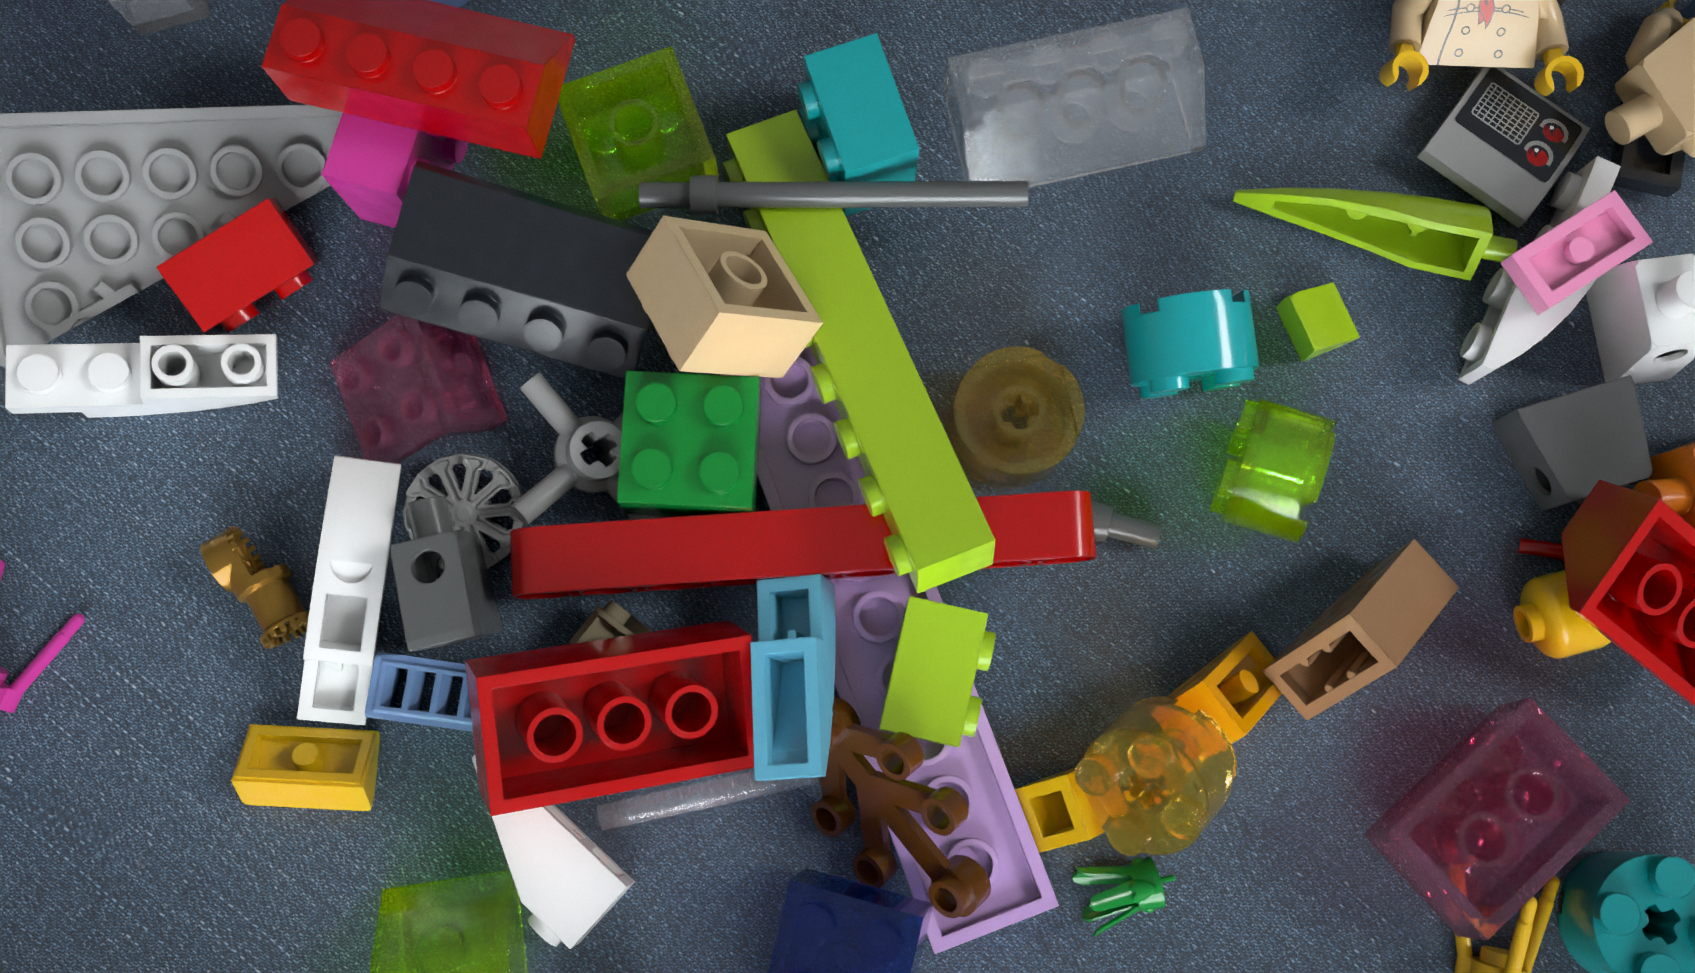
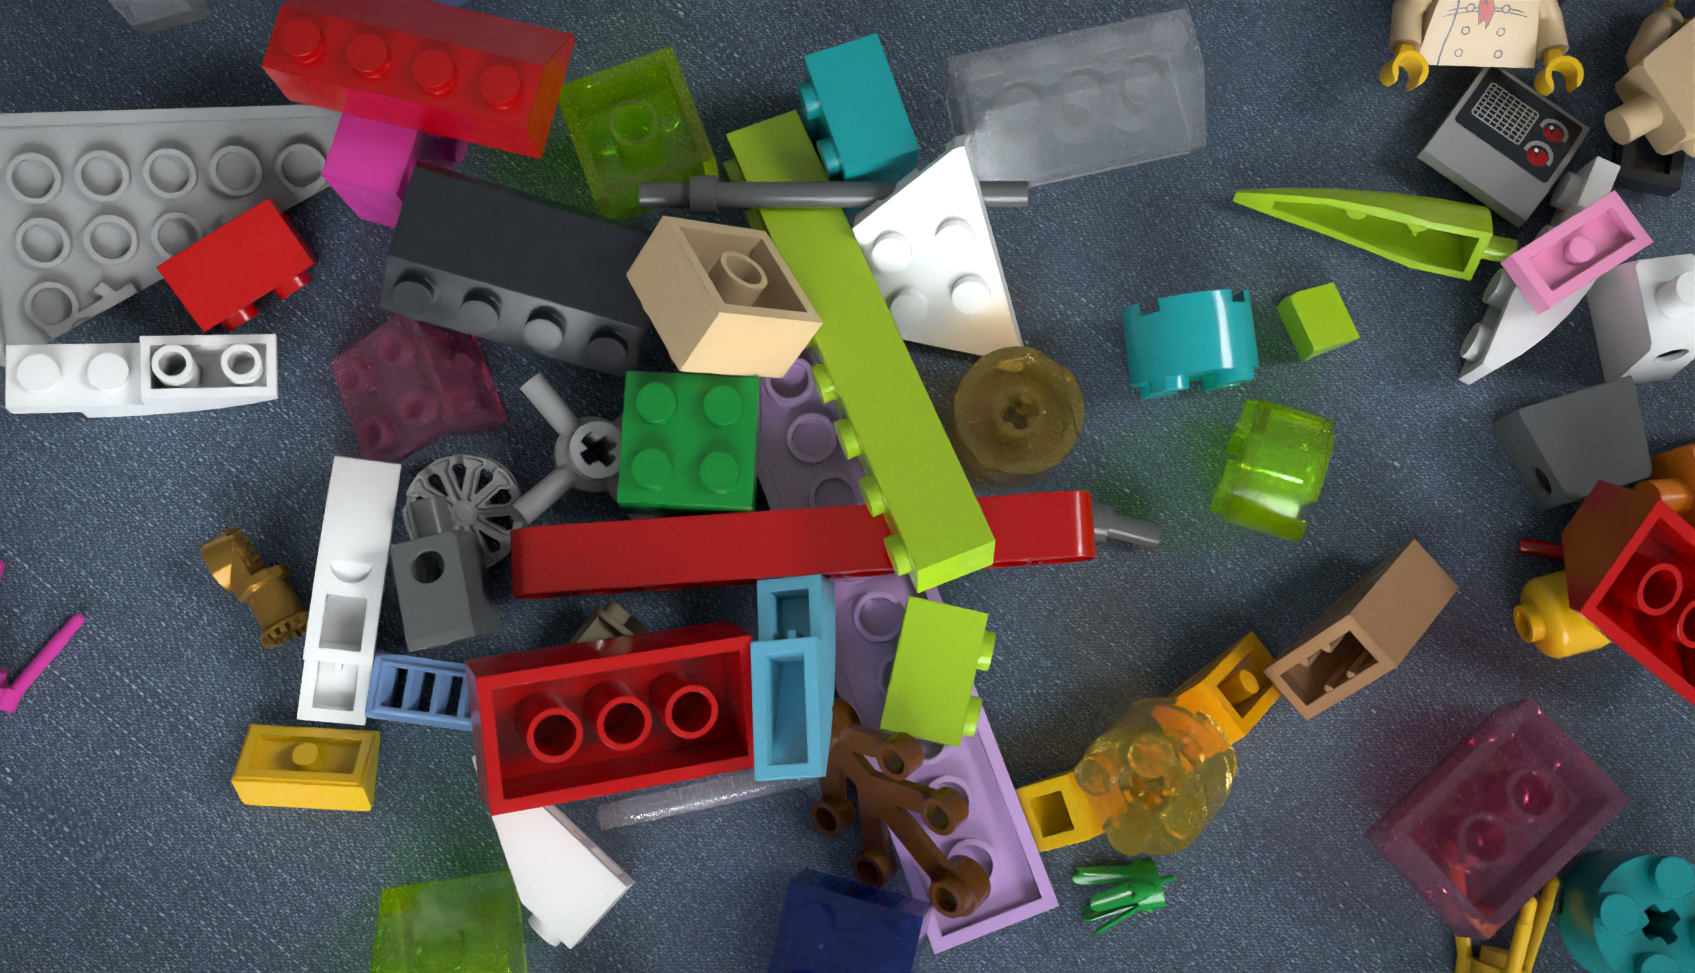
(940, 258): none -> white wing

